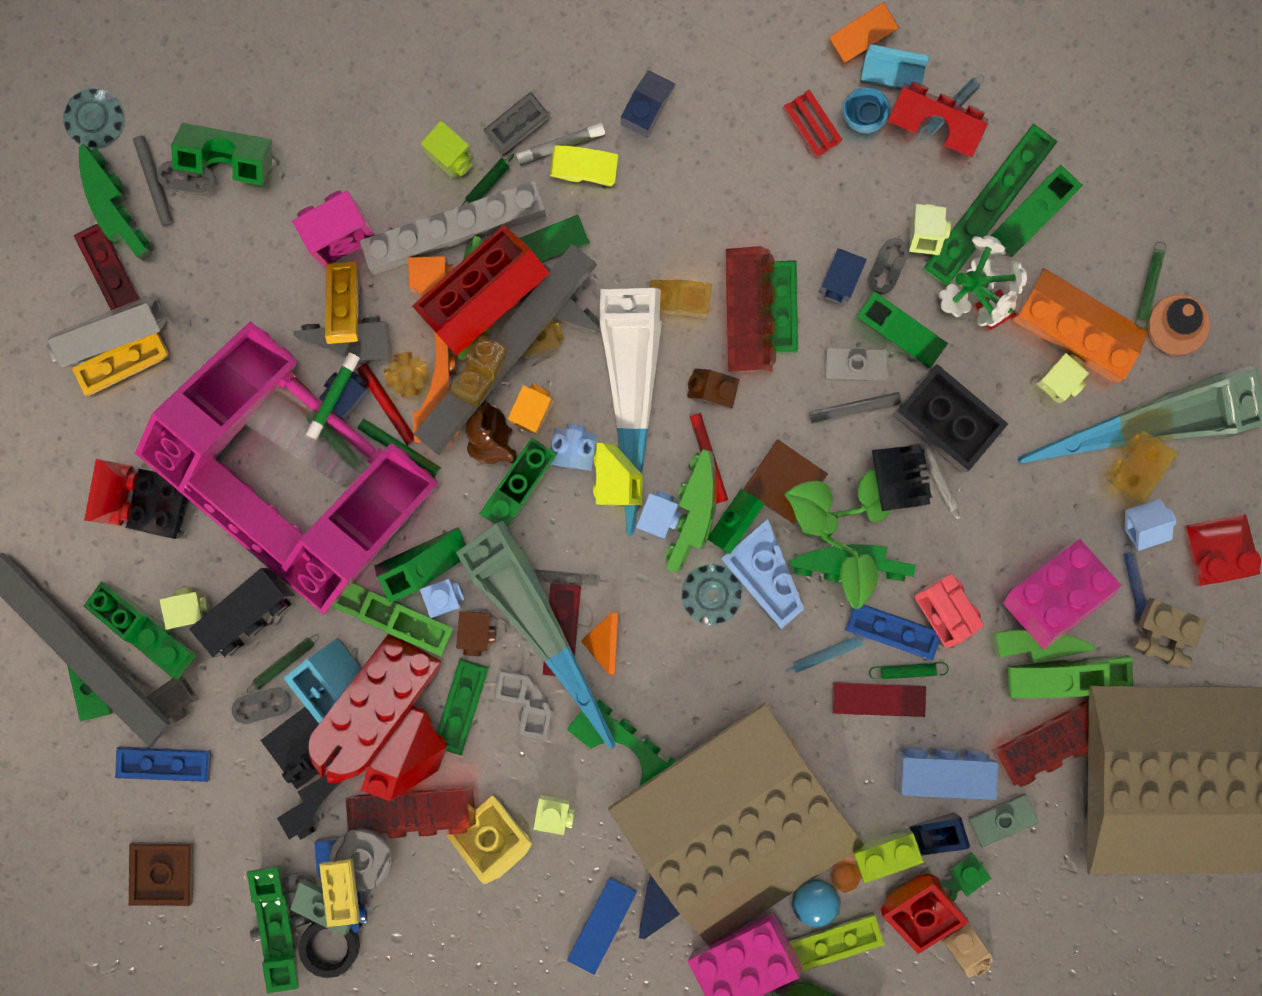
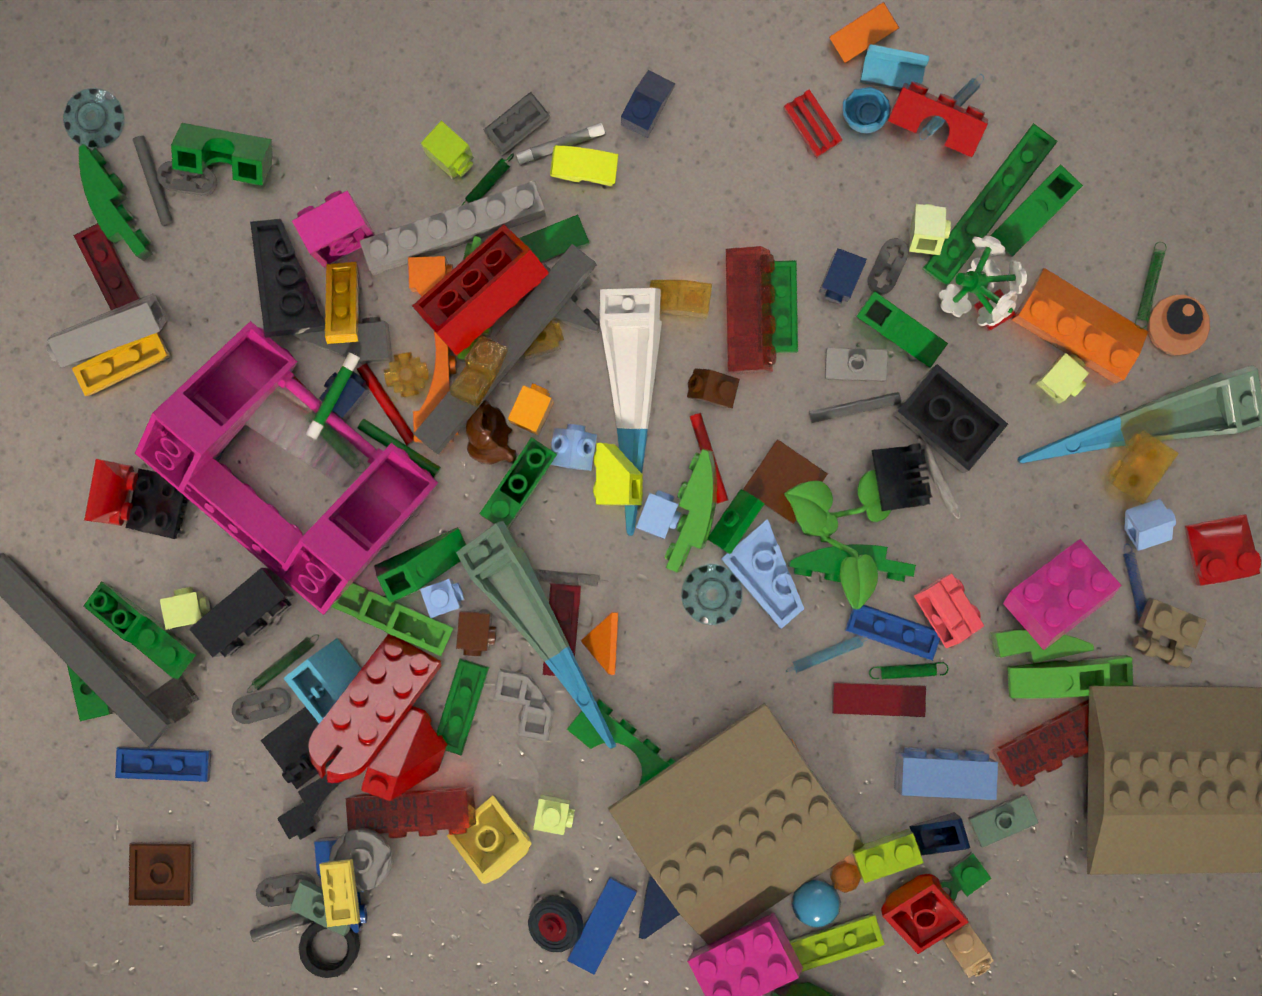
(275, 929): green slope -> none
(283, 291): none -> black wing
(555, 924): none -> black wheel

